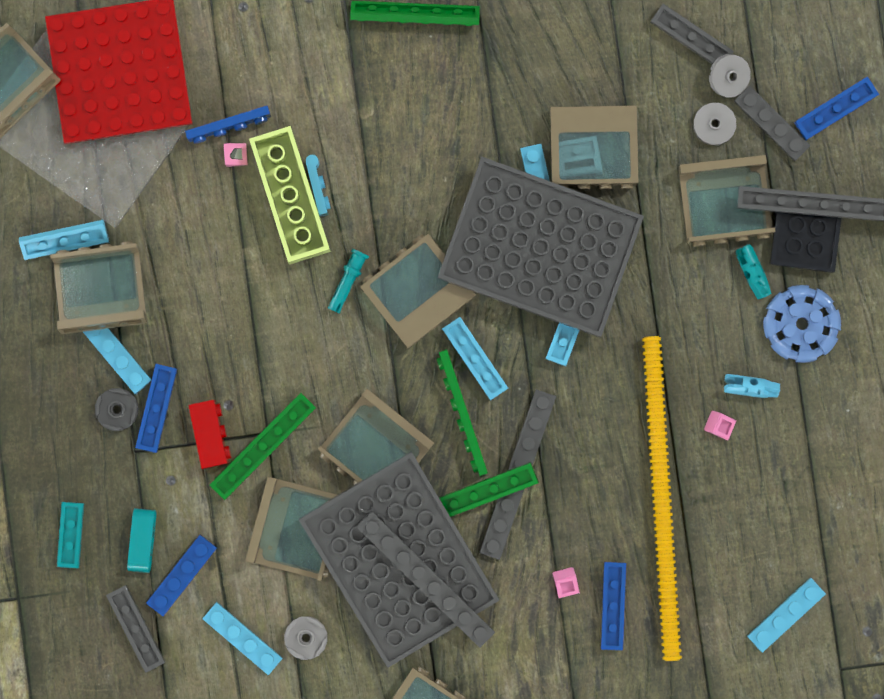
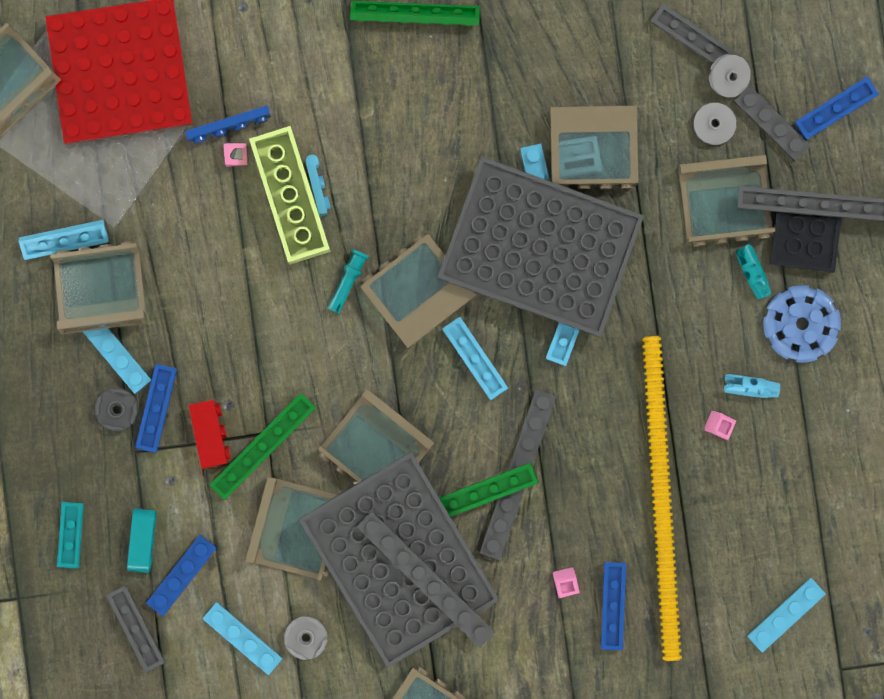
(458, 404): green plate -> none

